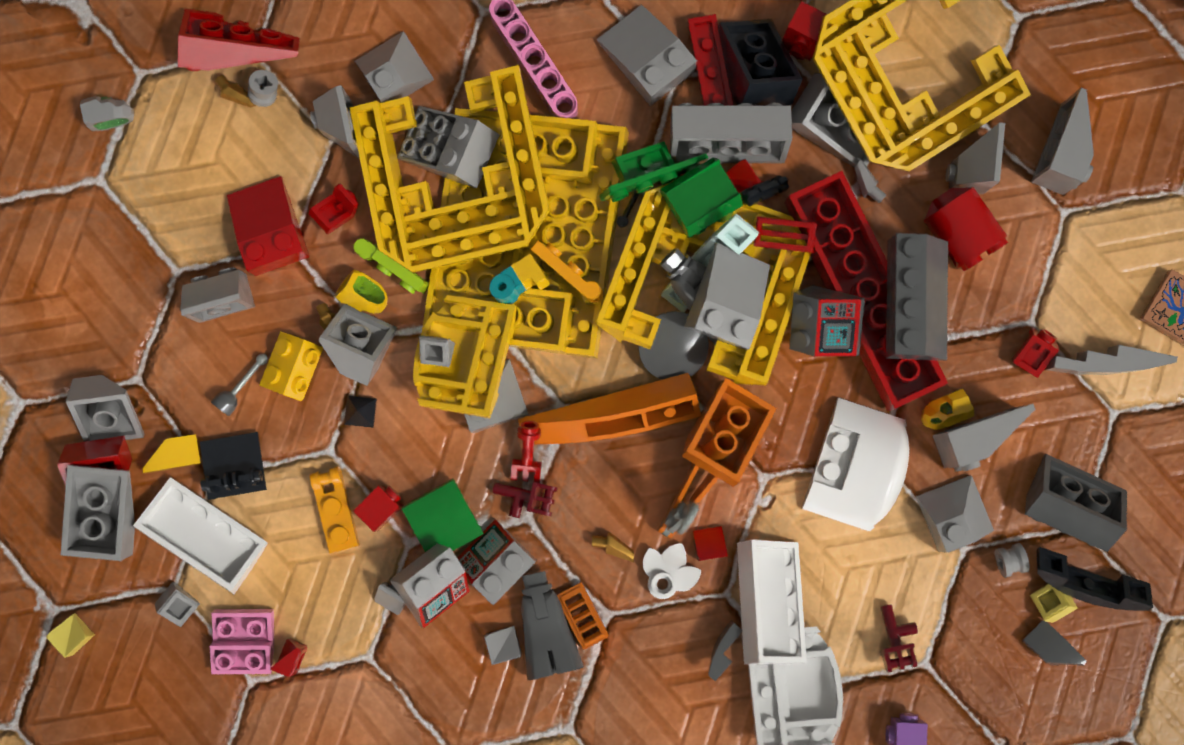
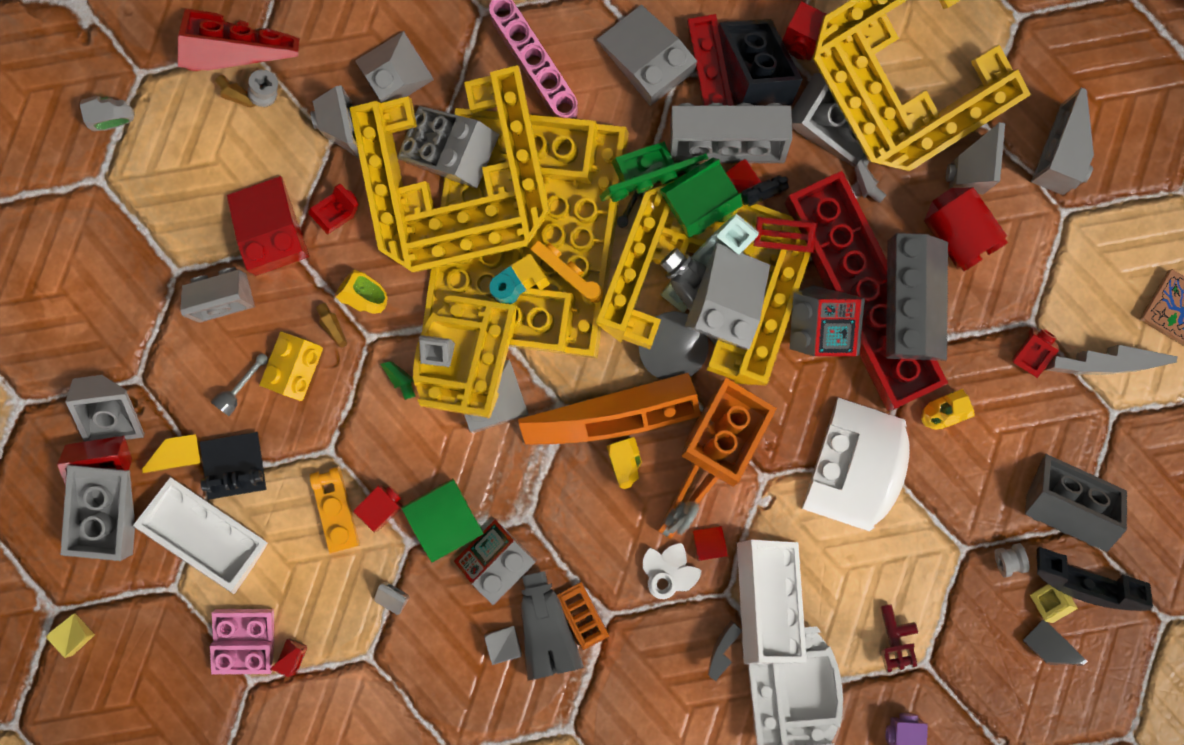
(176, 604): light grey slope -> none
(357, 343): light grey slope -> none
(360, 411): black slope -> none
(399, 379): none -> green bar
(410, 280): lime hinge -> none
(431, 584): light grey slope -> none
(528, 432): red hinge -> none
(531, 496): dark red arm -> none
(613, 546): pearl gold bar -> none
(625, 461): none -> yellow rock
(955, 514): light grey slope -> none
(977, 440): light grey slope -> none

